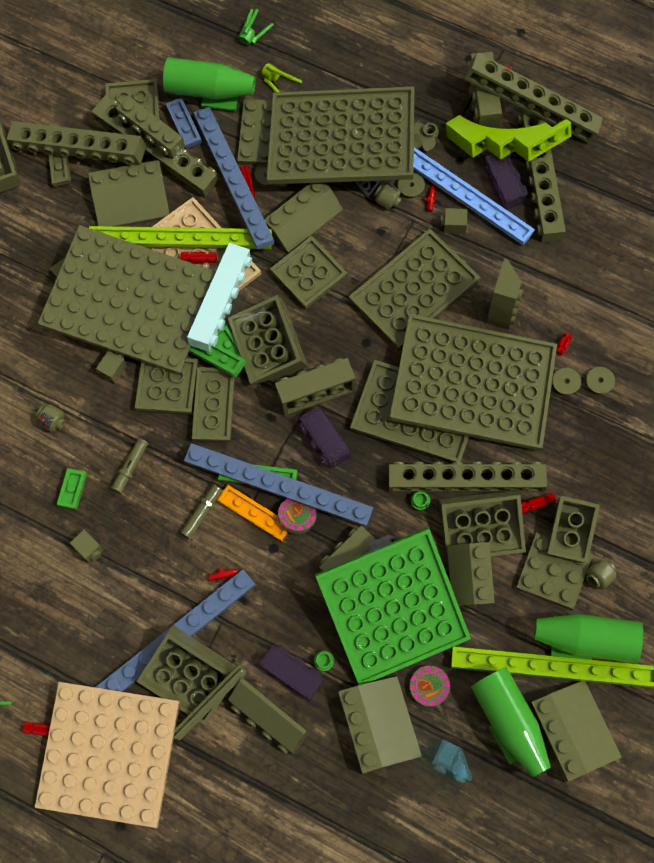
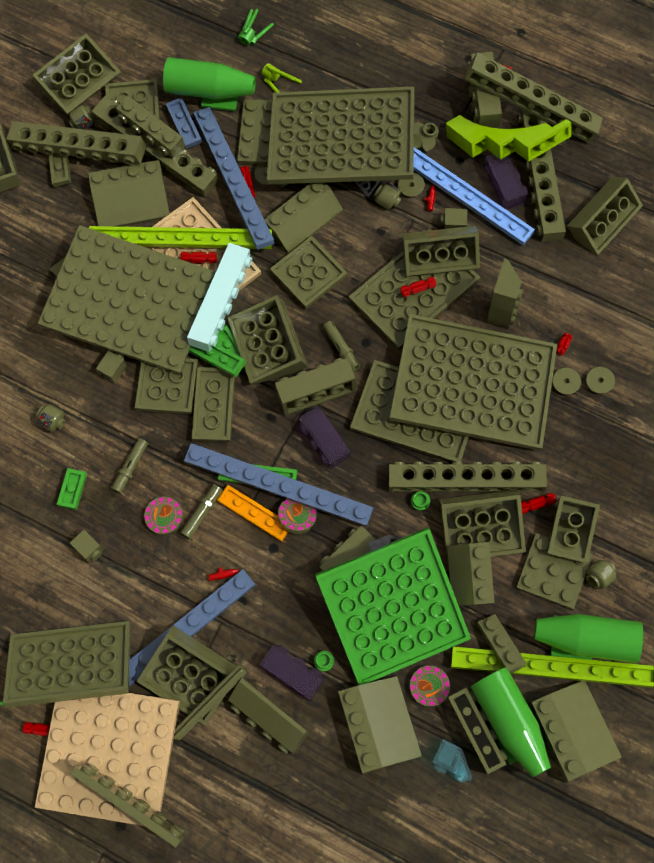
(68, 664): none -> olive plate
(75, 74): none -> olive slope
(82, 118): none -> olive head
(123, 799): none -> olive plate
(163, 515): none -> olive tile
(340, 344): none -> olive pin
(418, 286): none -> red axle
(441, 250): none -> olive slope
(477, 731): none -> olive brick
(501, 644): none -> olive plate
(605, 214): none -> olive slope

